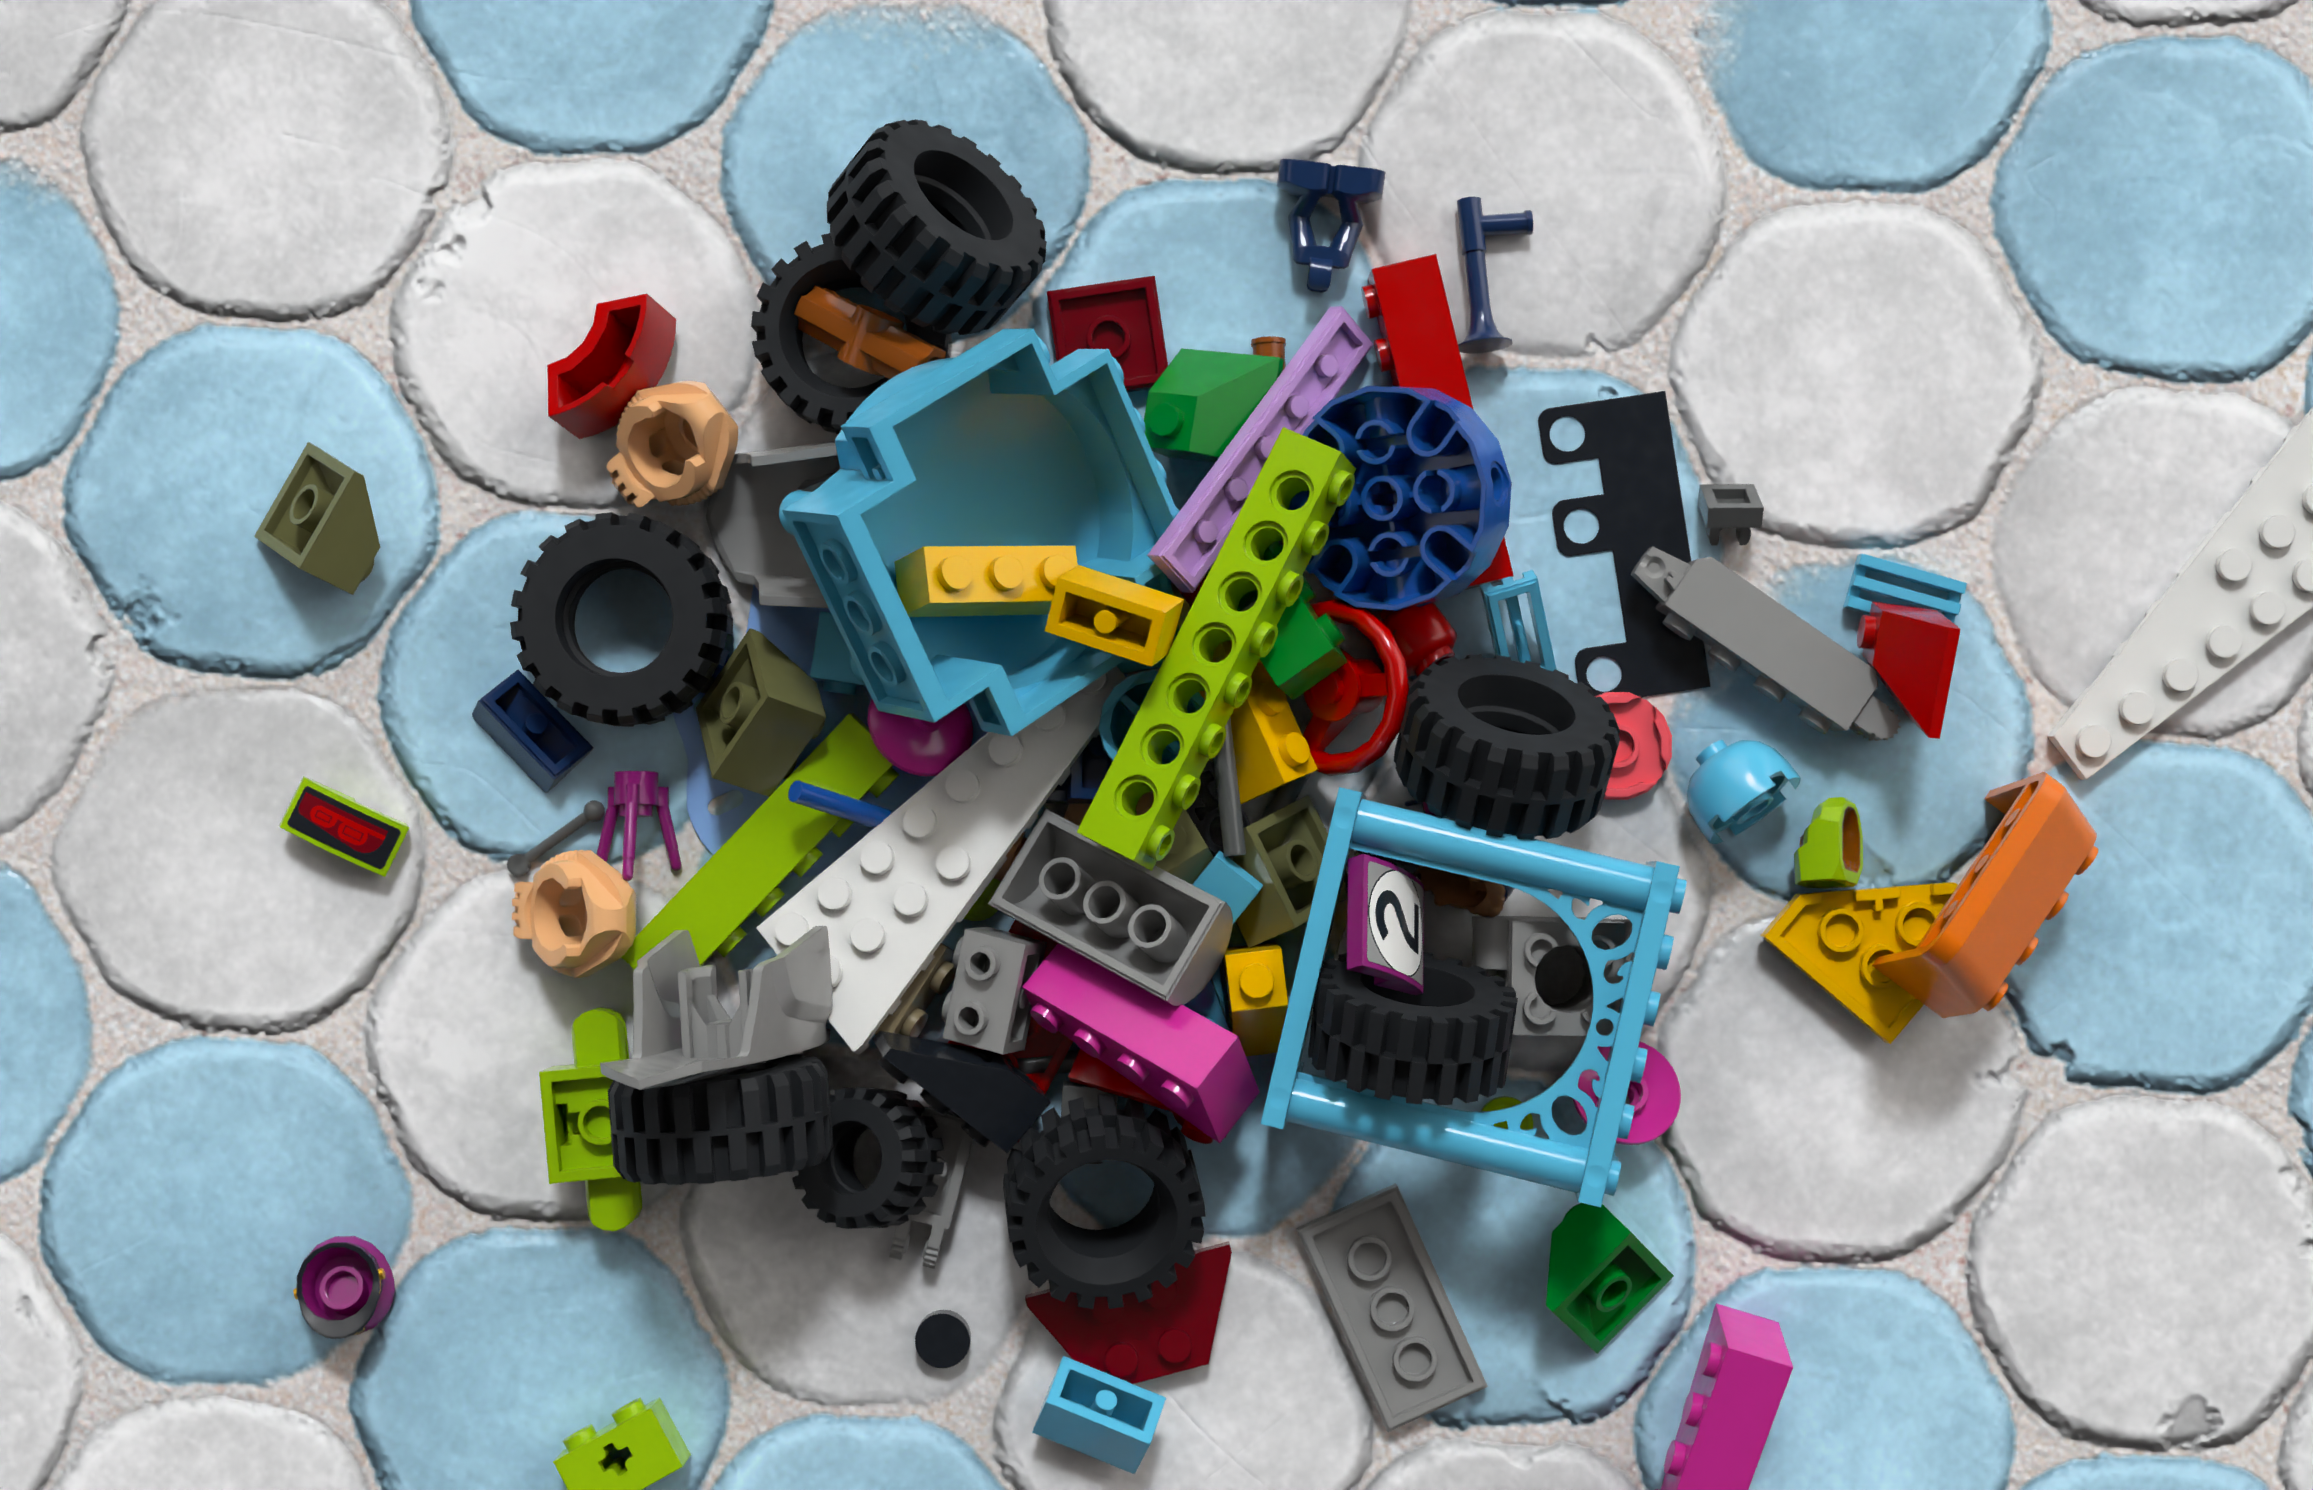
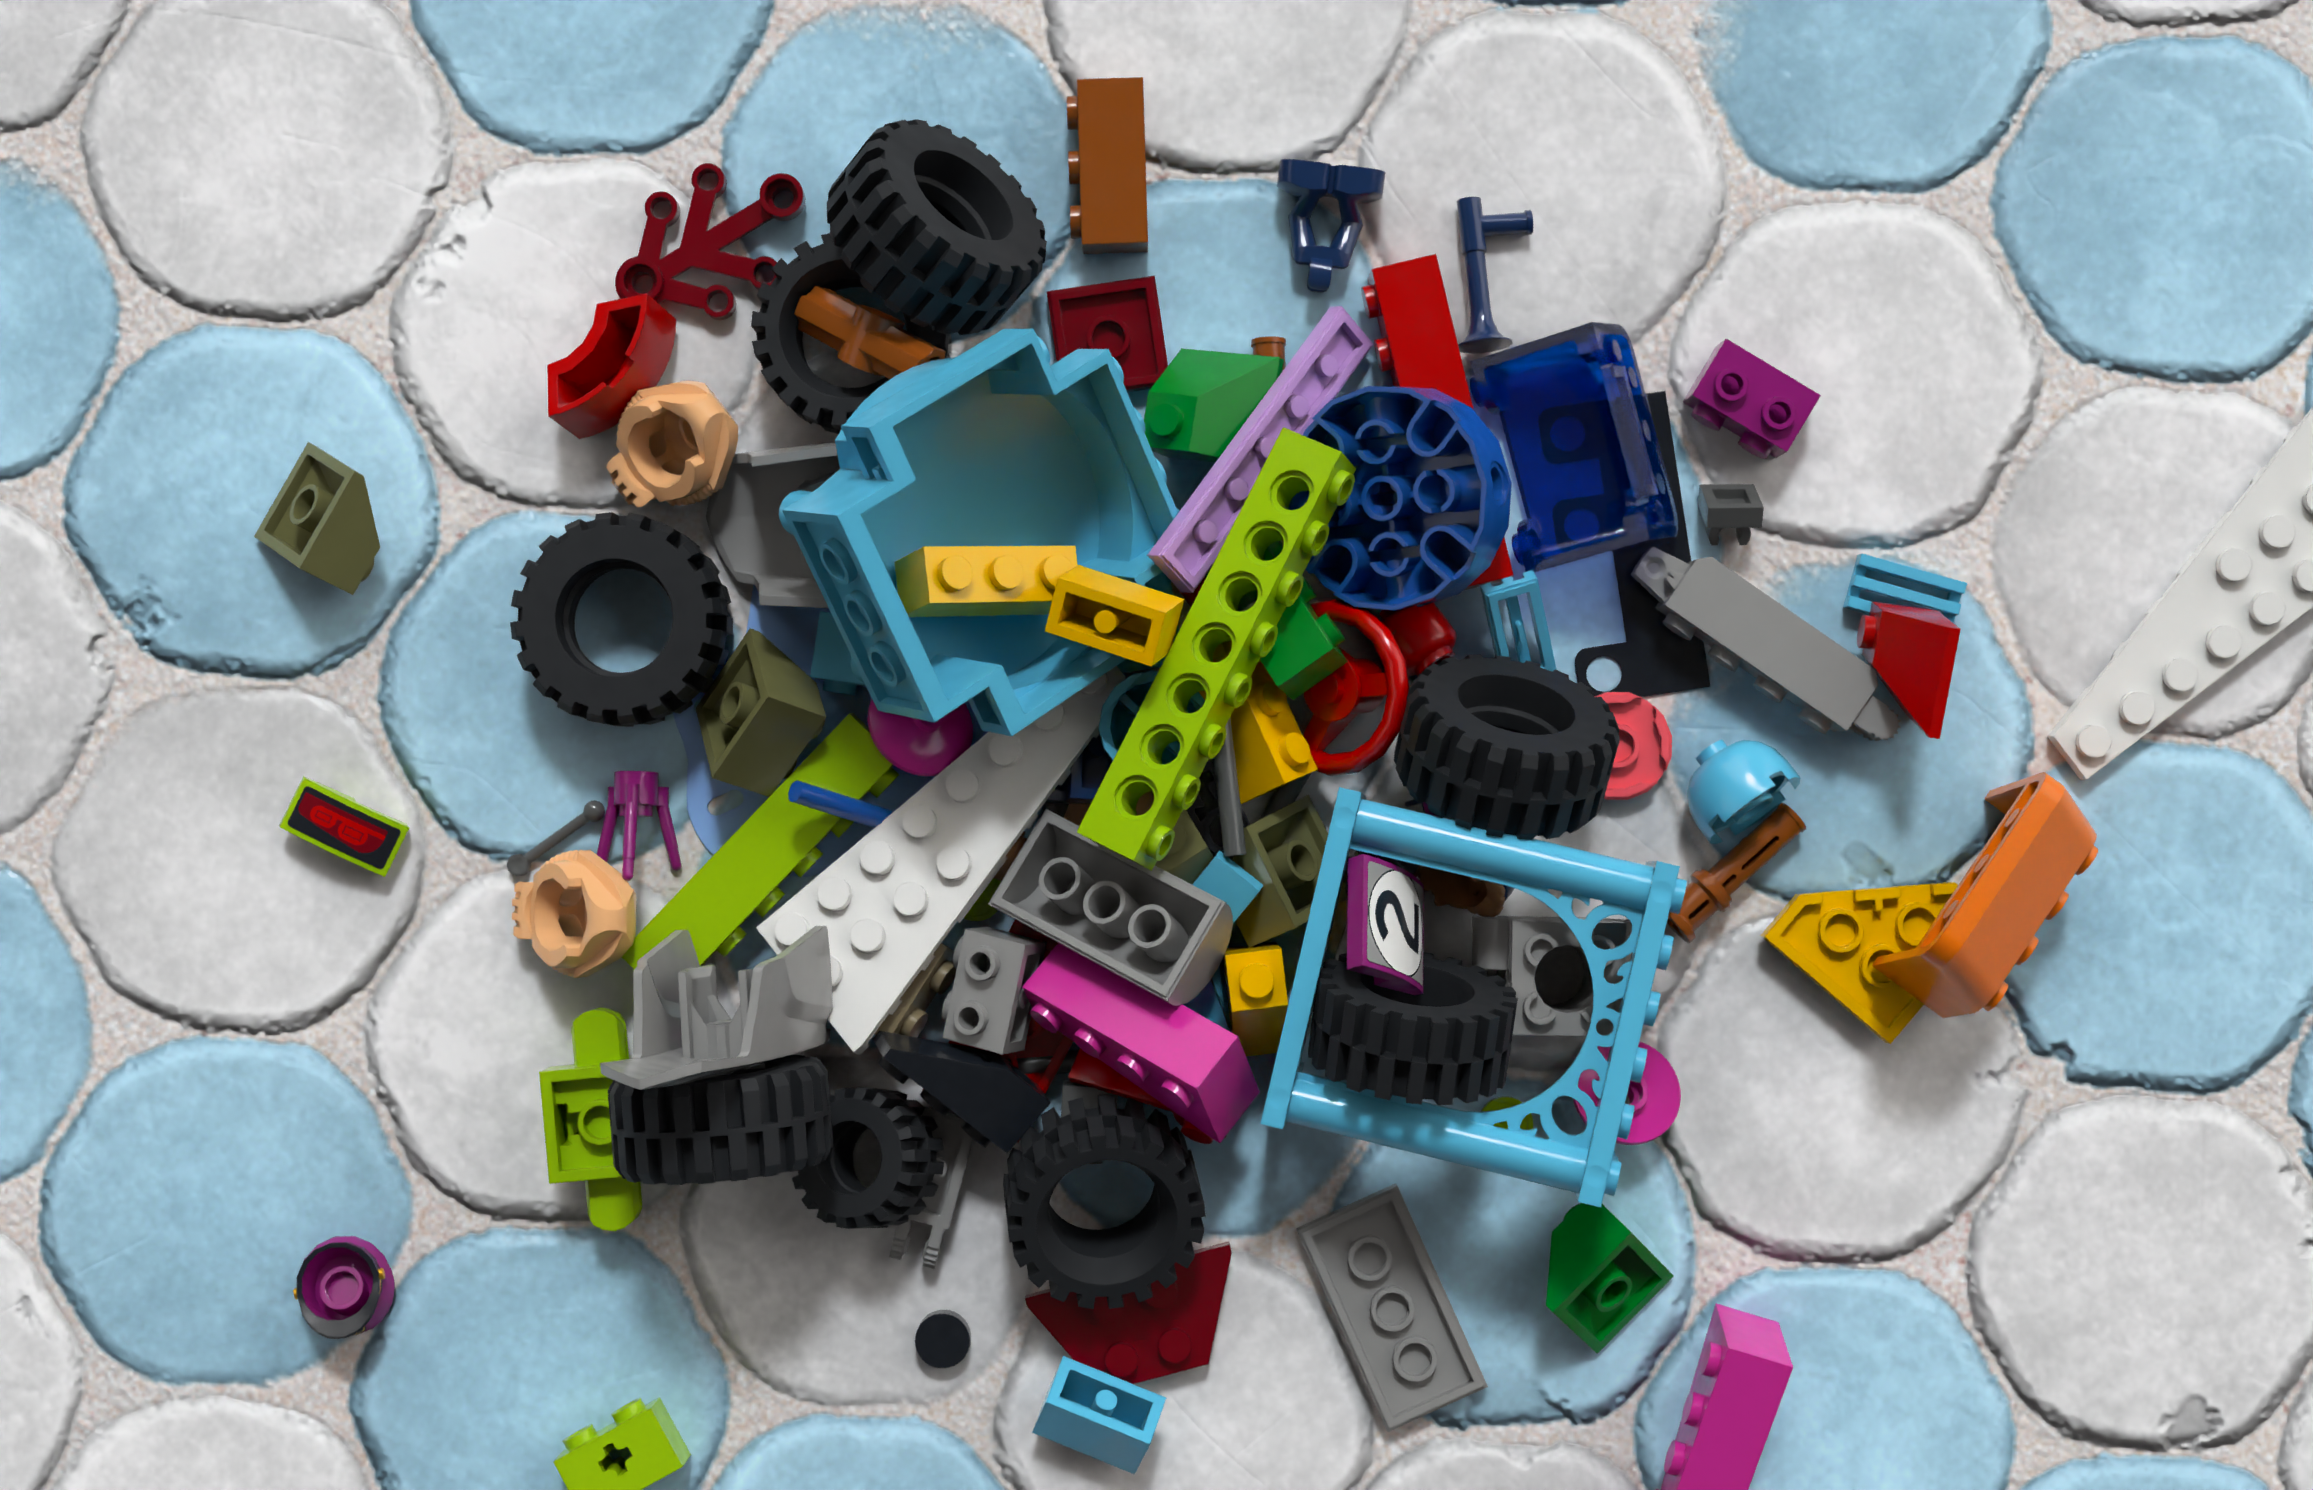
(531, 731): dark blue slope -> none
(701, 246): none -> dark red plant
(1109, 165): none -> dark orange brick
(1578, 445): none -> clear blue windscreen
(1712, 888): none -> dark orange pin
(1750, 400): none -> magenta brick
(1831, 847): lime rock -> none

